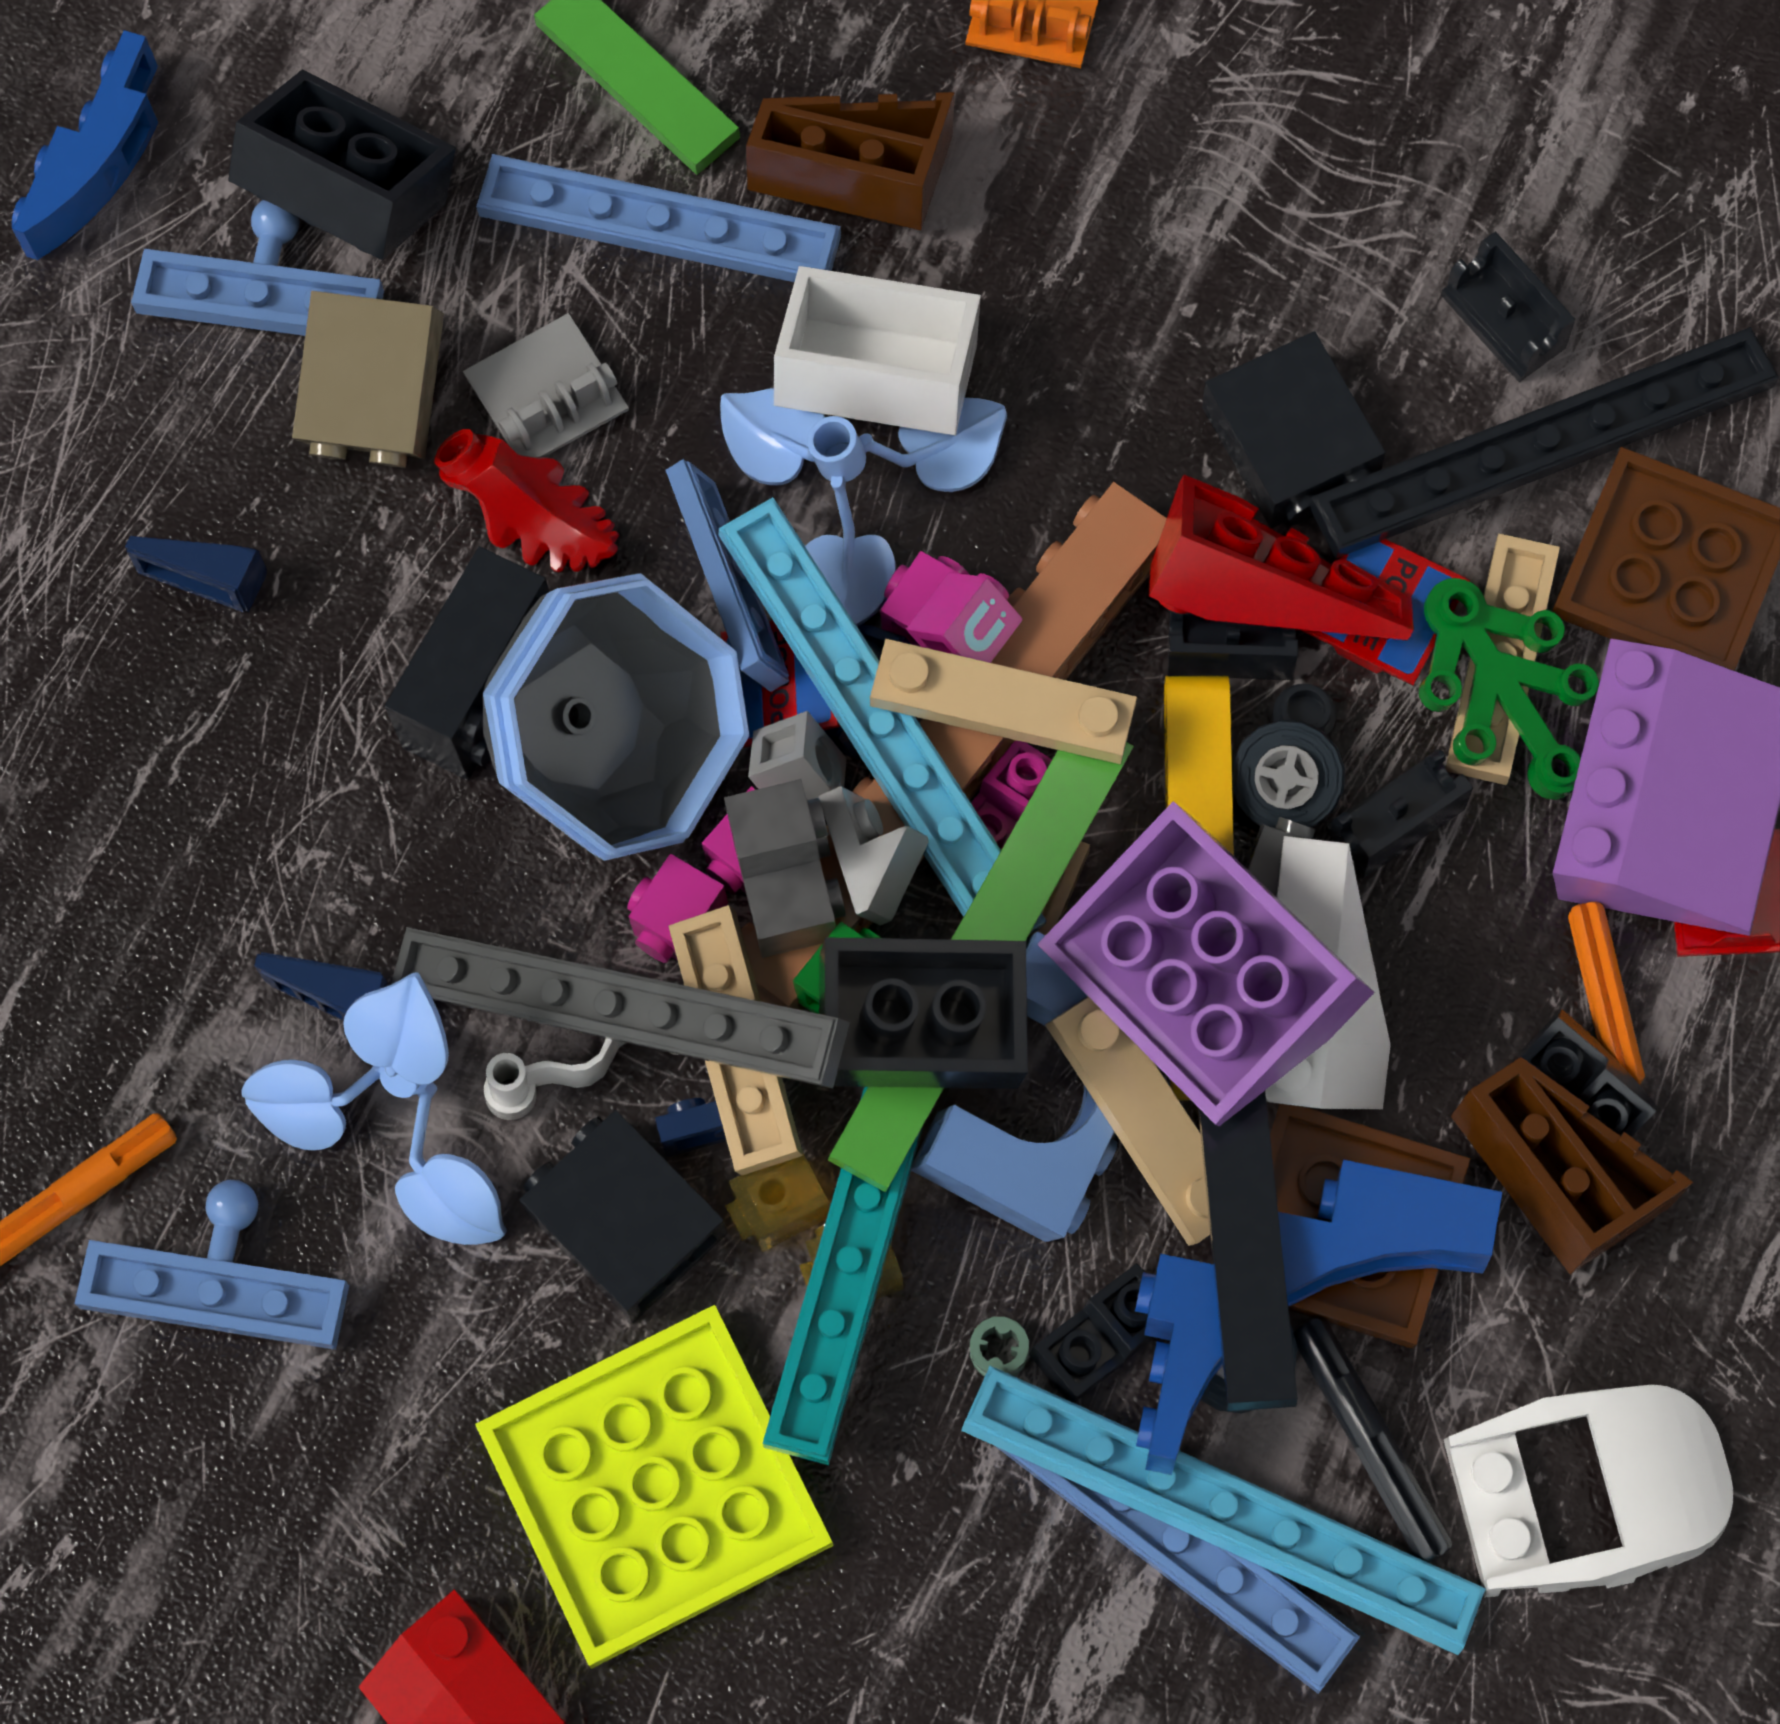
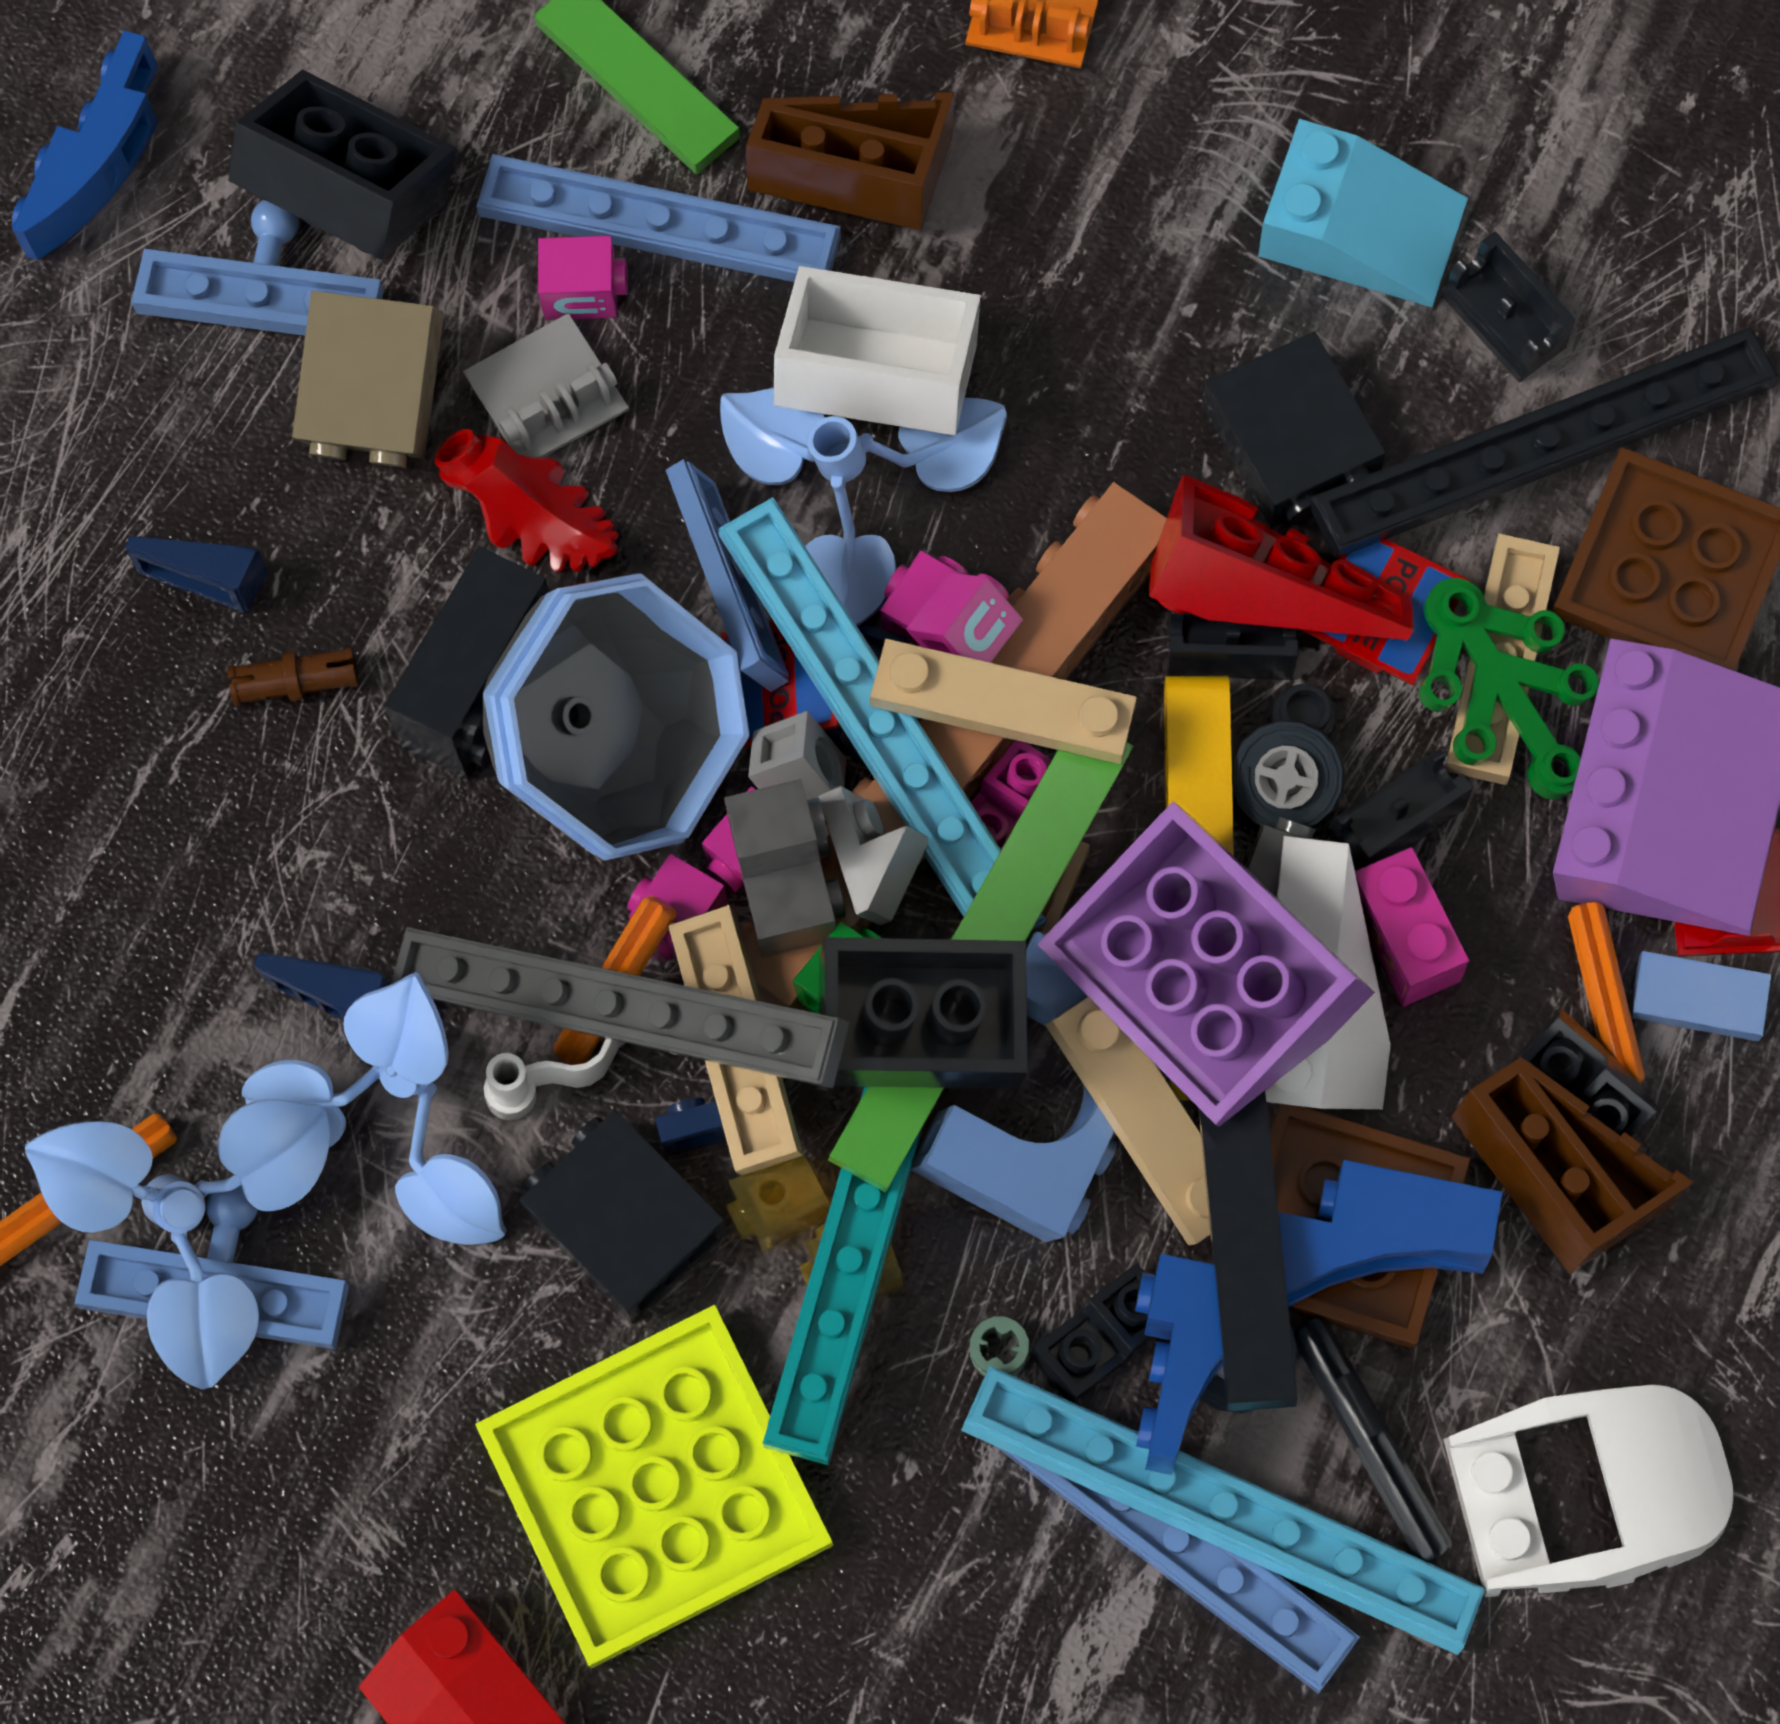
(96, 1169): none -> light blue plant
(293, 676): none -> reddish brown pin
(580, 277): none -> dark pink brick
(627, 956): none -> orange axle
(1360, 216): none -> medium azure slope
(1409, 928): none -> dark pink brick
(1700, 996): none -> medium blue tile

